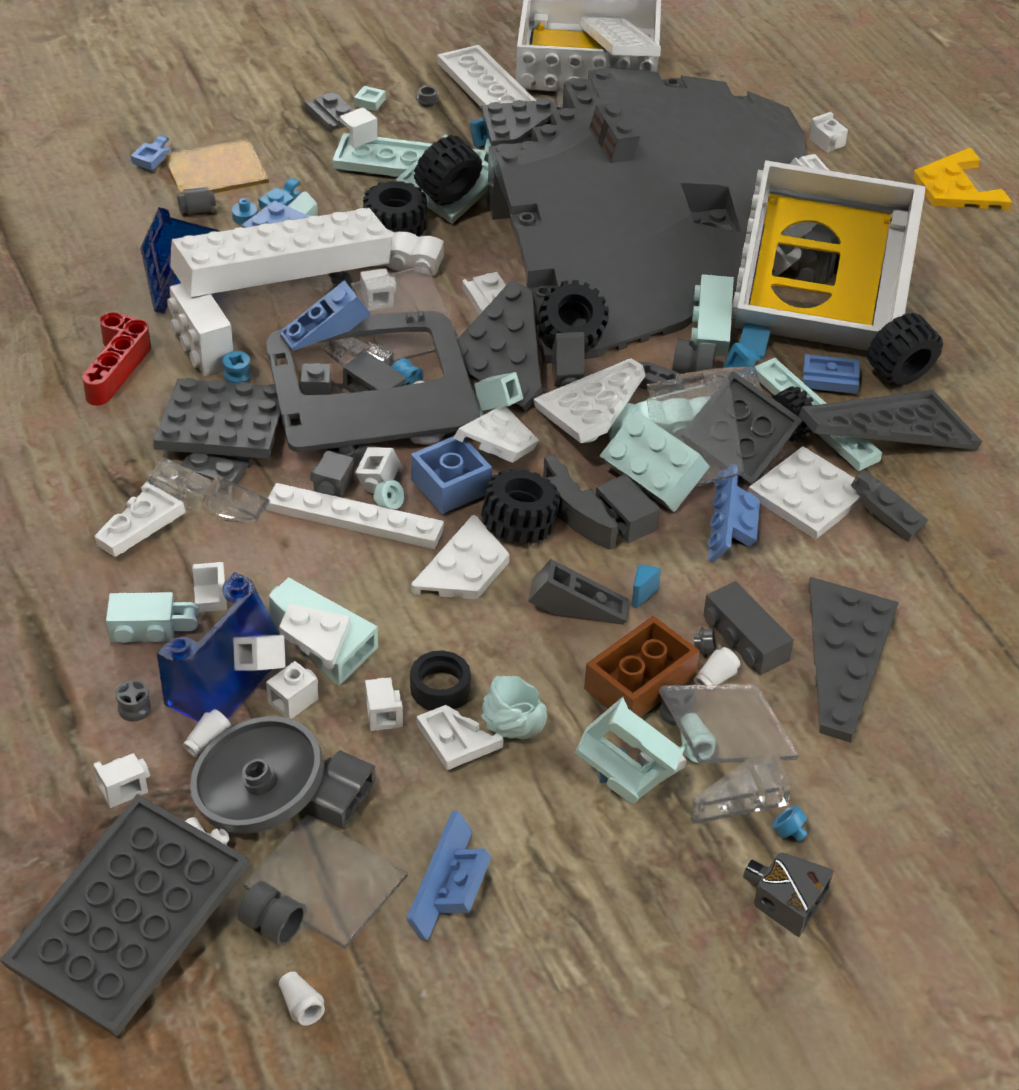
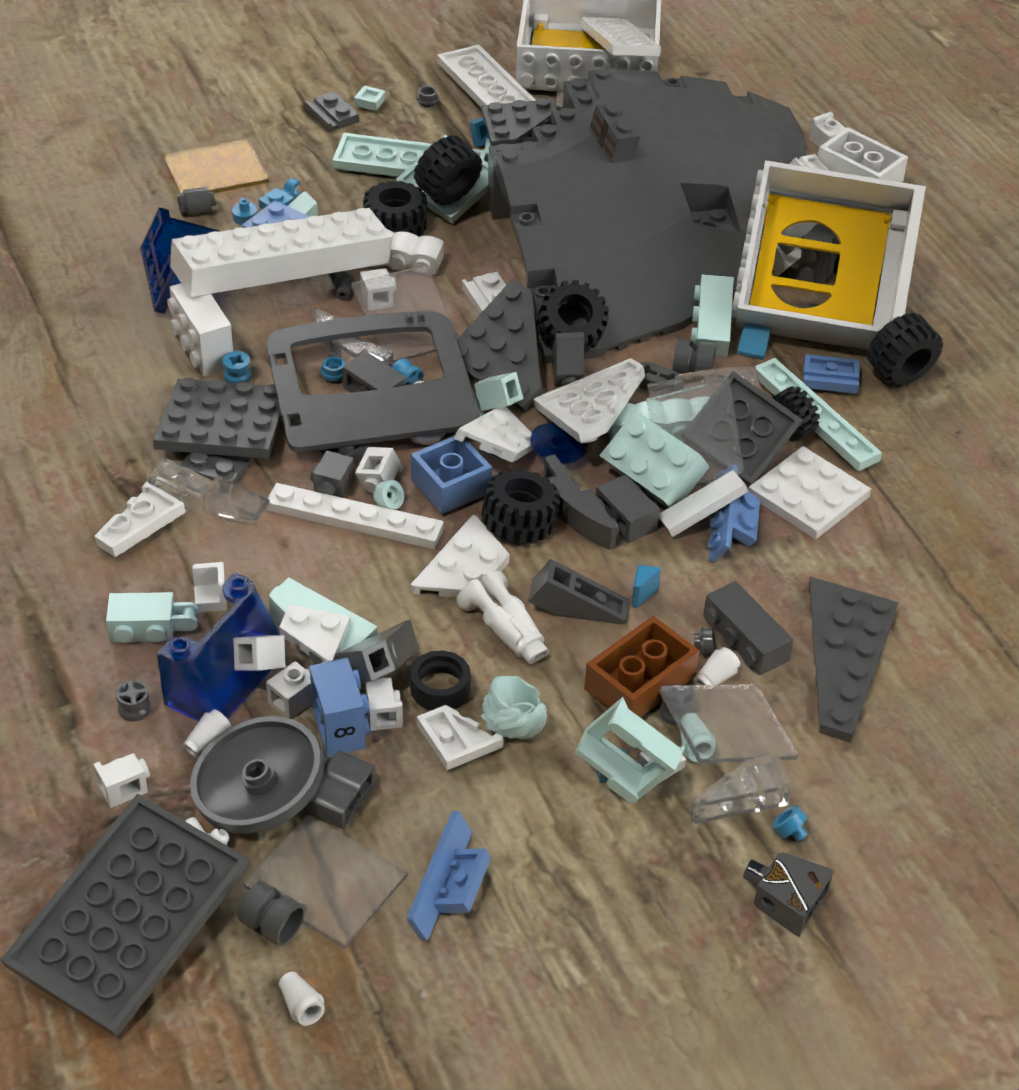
(125, 345): red beam -> none
(151, 155): medium blue plate -> none
(316, 379): dark grey brick -> none
(328, 317): medium blue slope -> none
(332, 368): none -> dark azure plate
(339, 706): none -> medium blue brick
(361, 125): white panel -> none
(382, 651): none -> dark grey slope
(509, 620): none -> white piece
(551, 440): none -> clear blue dish
(703, 503): none -> white tile
(741, 357): dark azure tile -> none
(862, 156): none -> white brick
(888, 506): dark grey hinge -> none
(899, 418): dark grey wing -> none
(951, 187): yellow wing -> none

